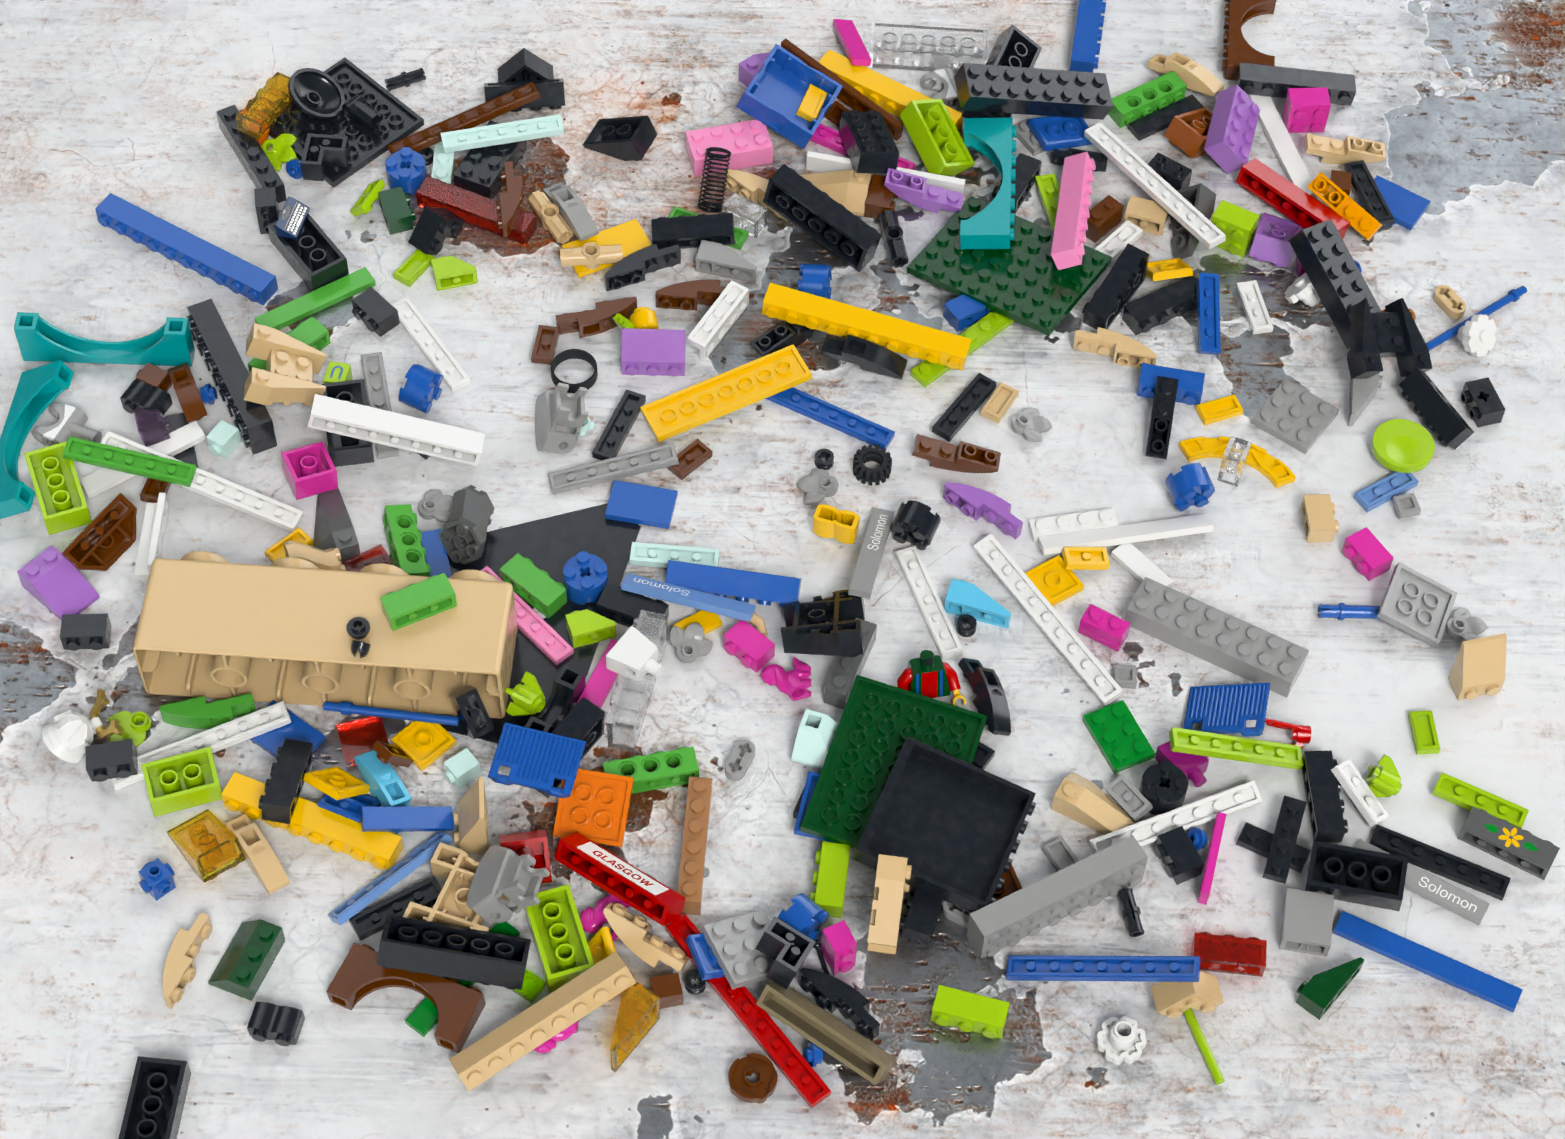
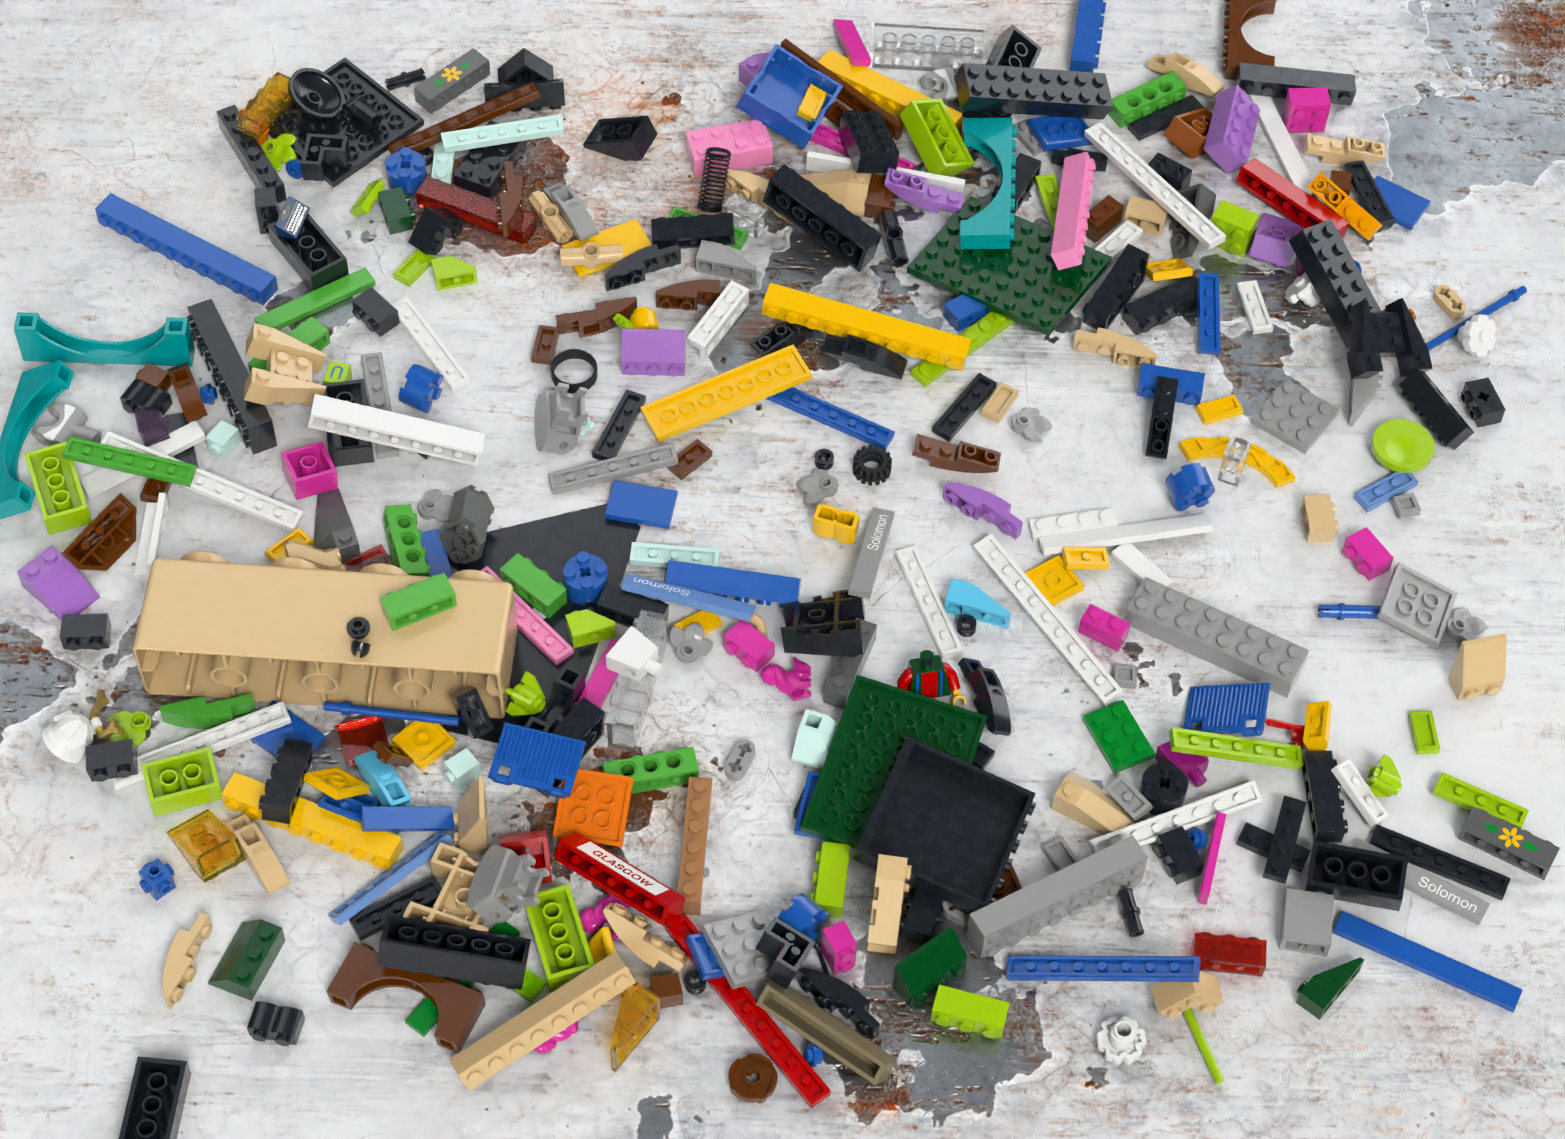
(452, 81): none -> dark grey brick
(815, 279): blue brick -> none
(915, 524): black brick -> none
(929, 967): none -> dark green slope
(1317, 725): none -> yellow tile

